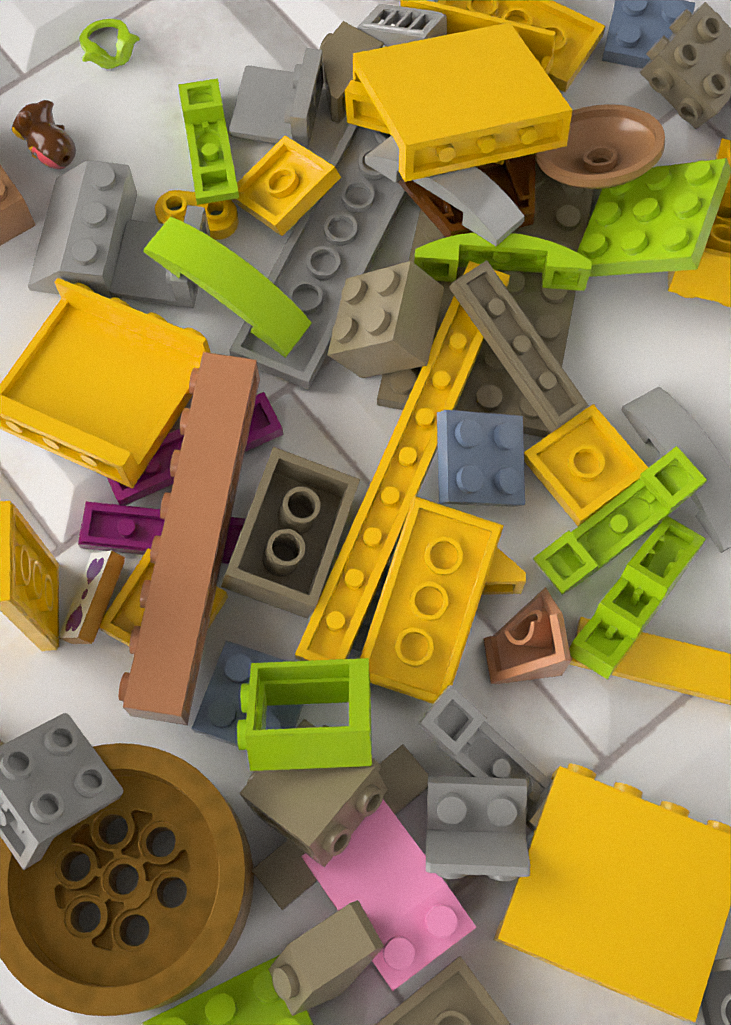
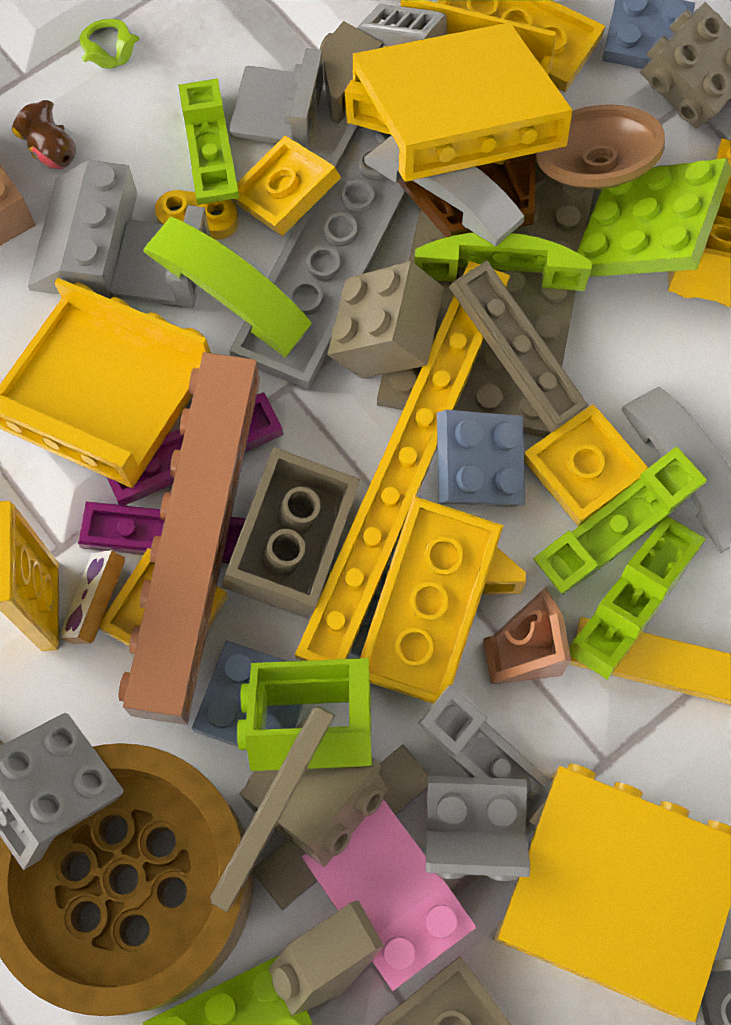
(271, 808): none -> dark tan tile

